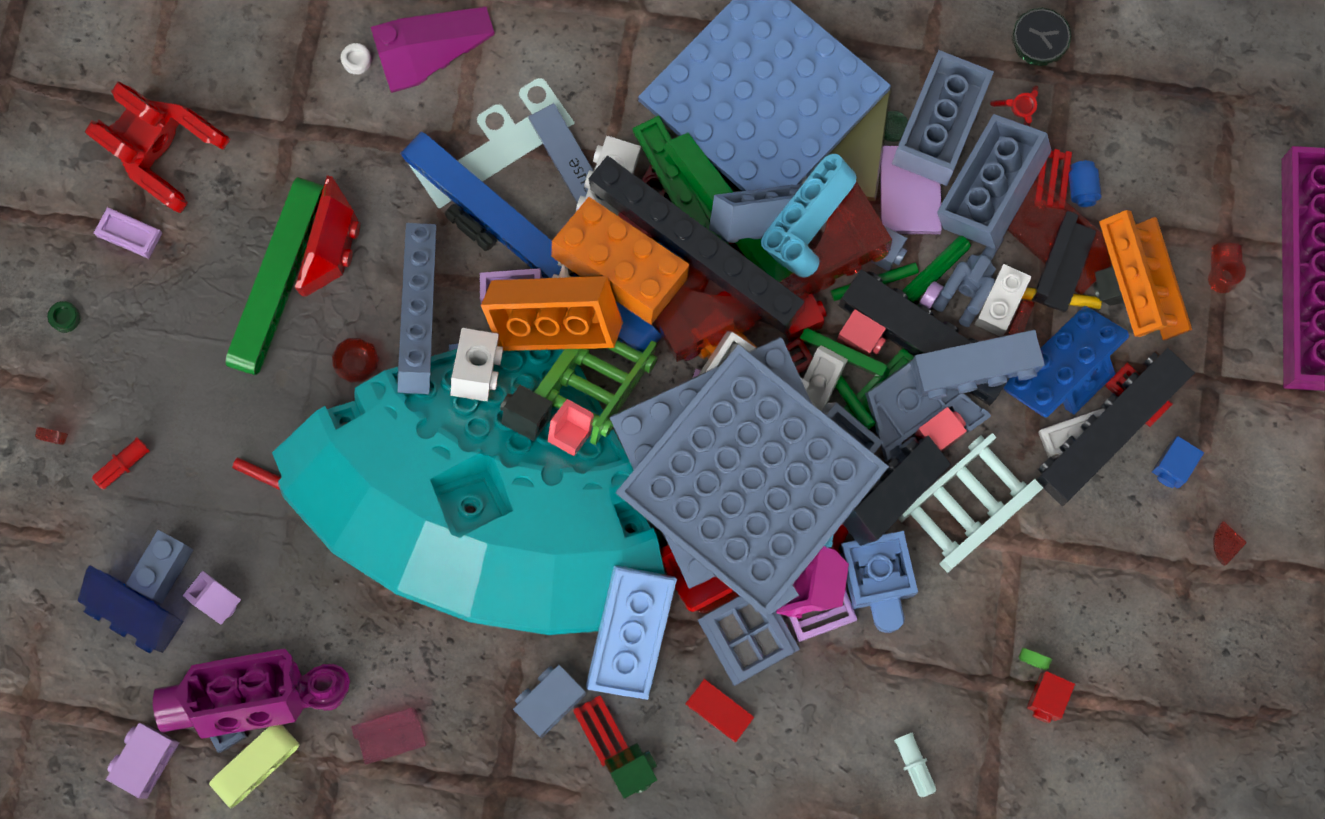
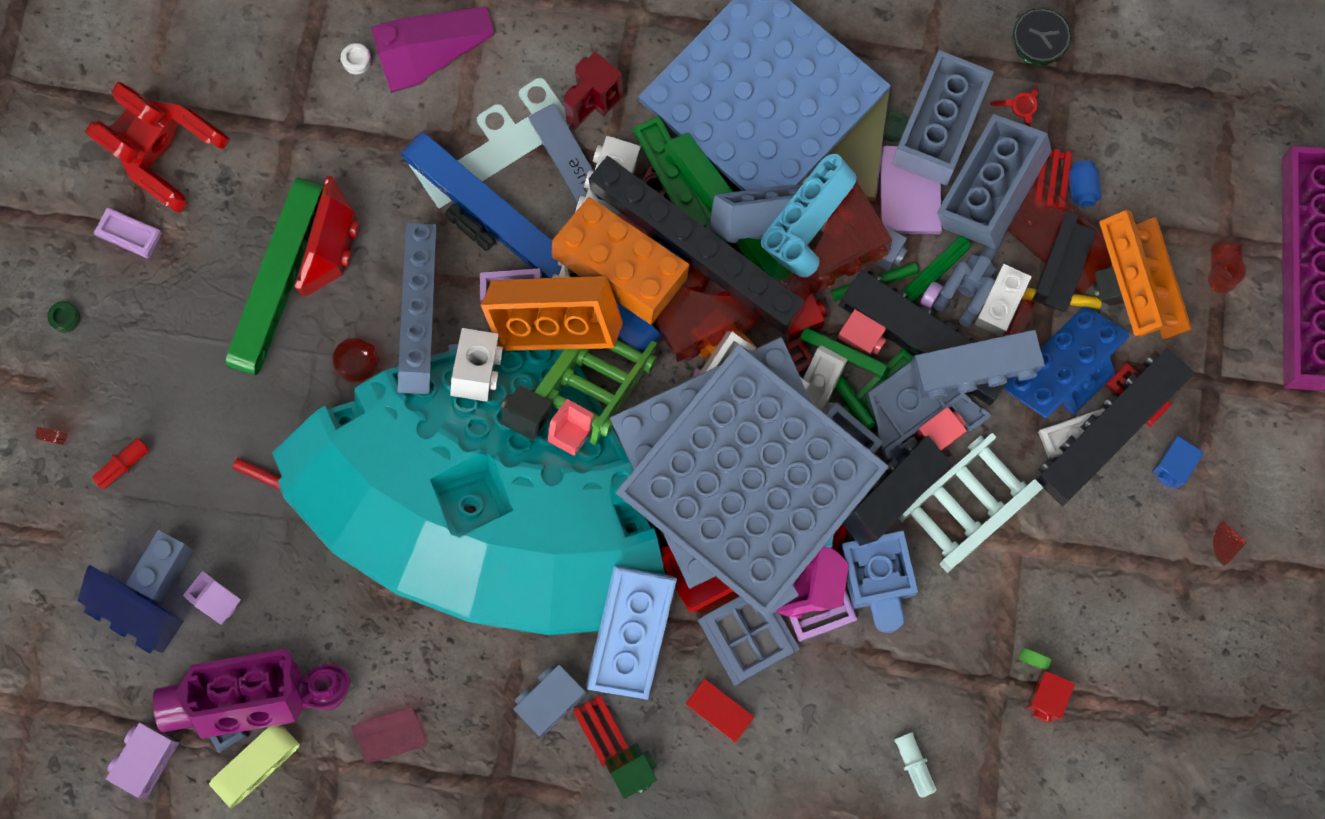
(597, 89): none -> dark red brick

